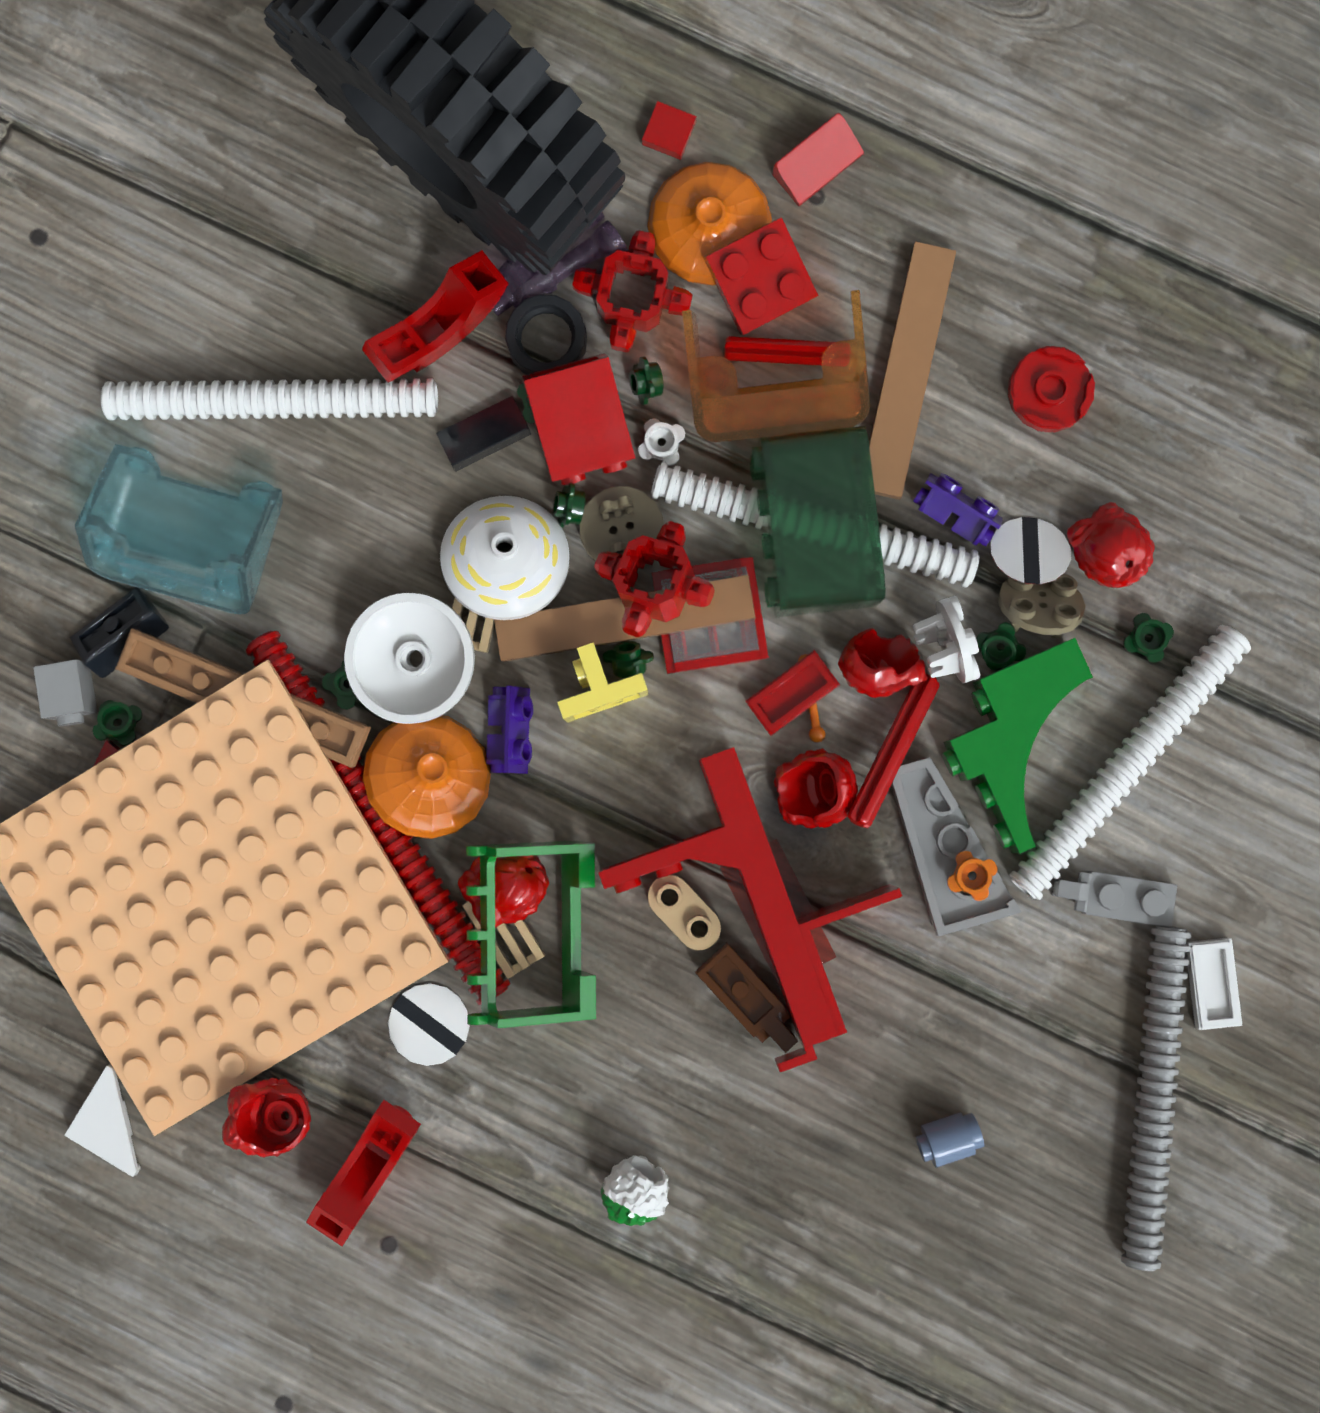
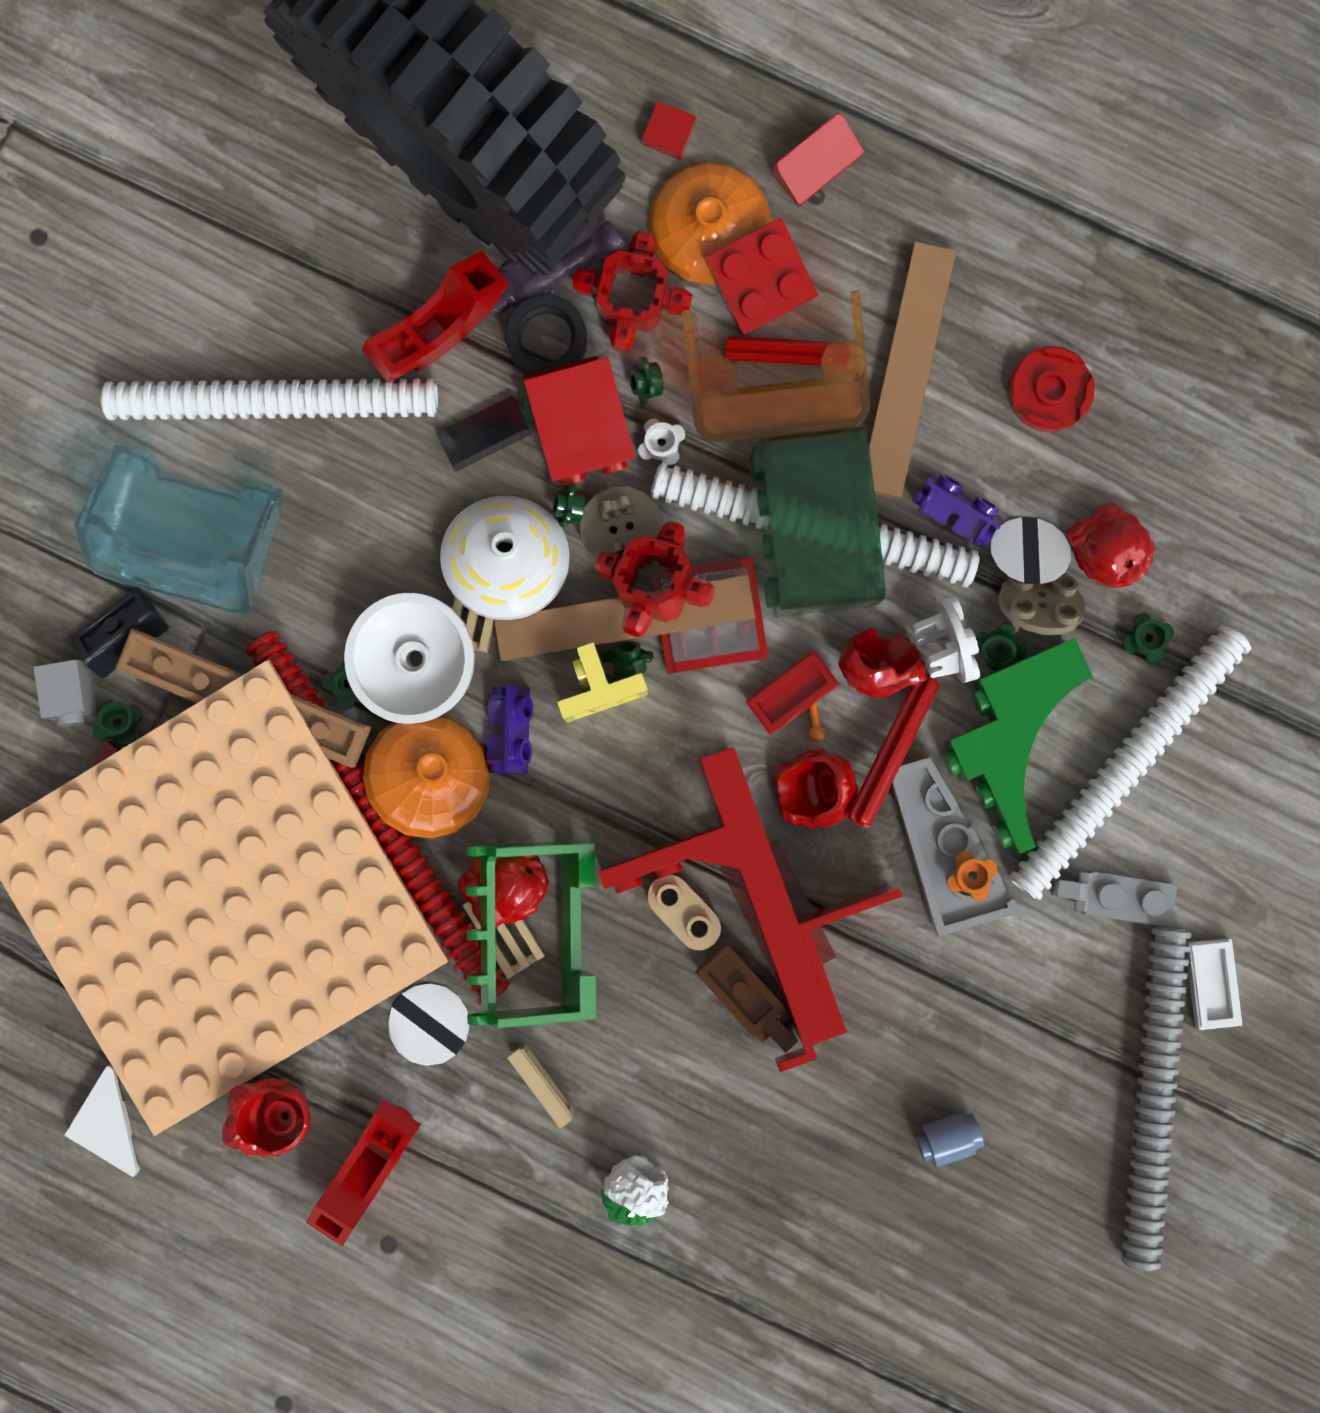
(541, 1085): none -> tan tile

